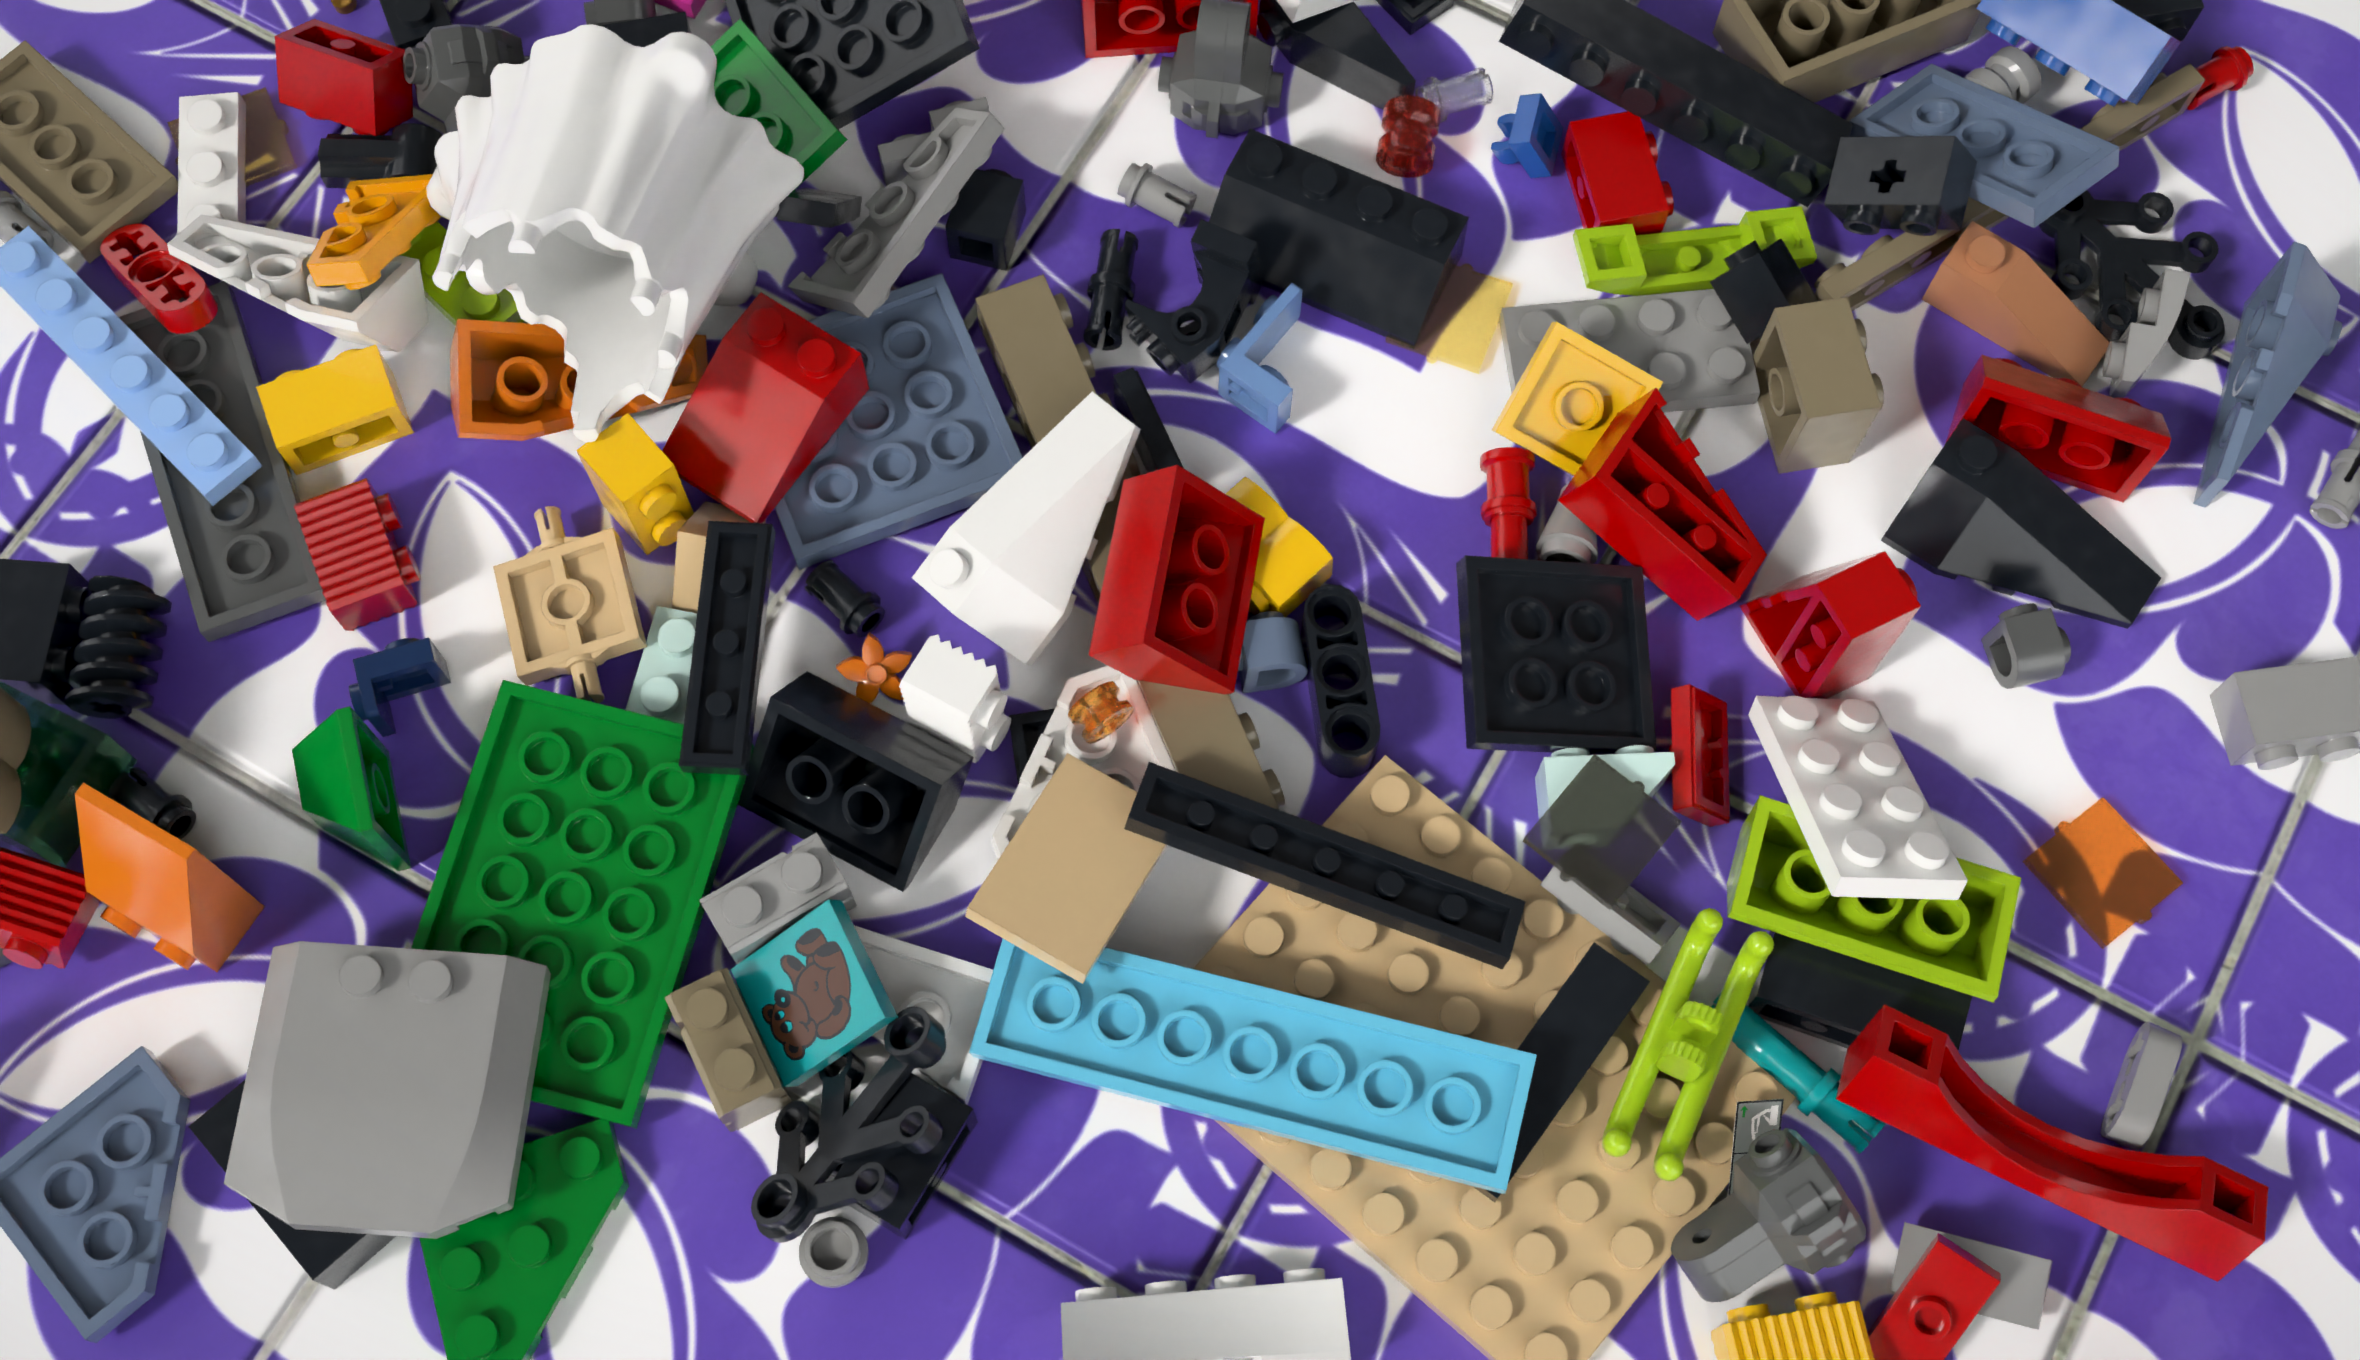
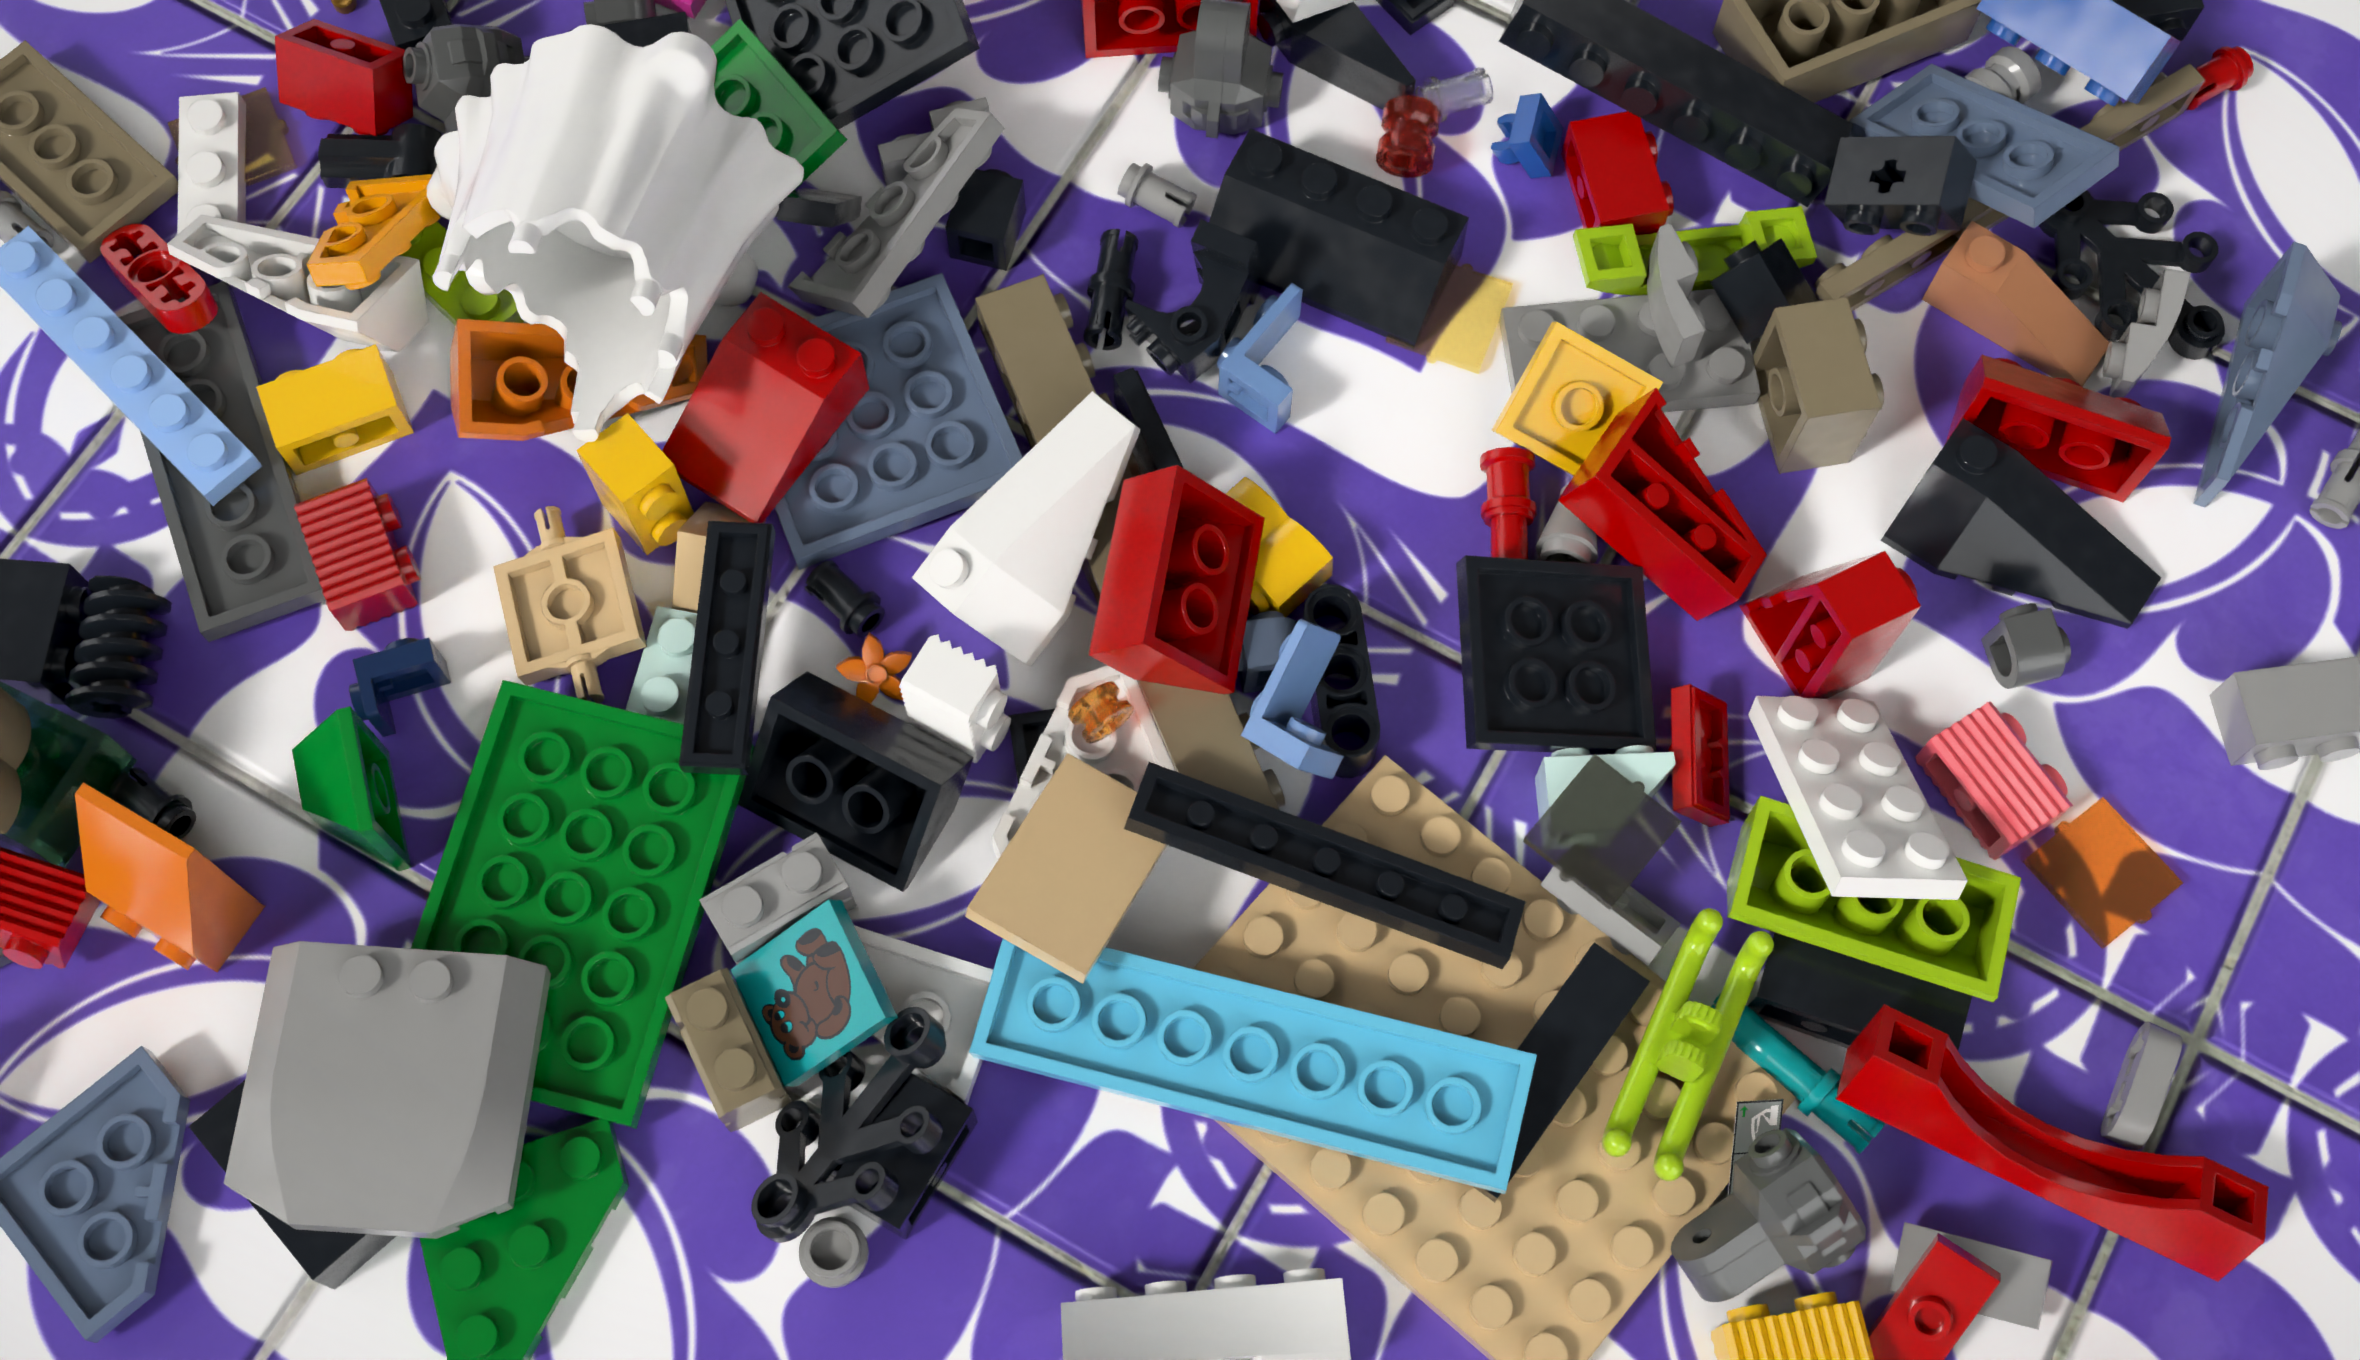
(1278, 709): none -> medium blue bracket
(1669, 283): none -> light grey slope
(1994, 779): none -> coral brick

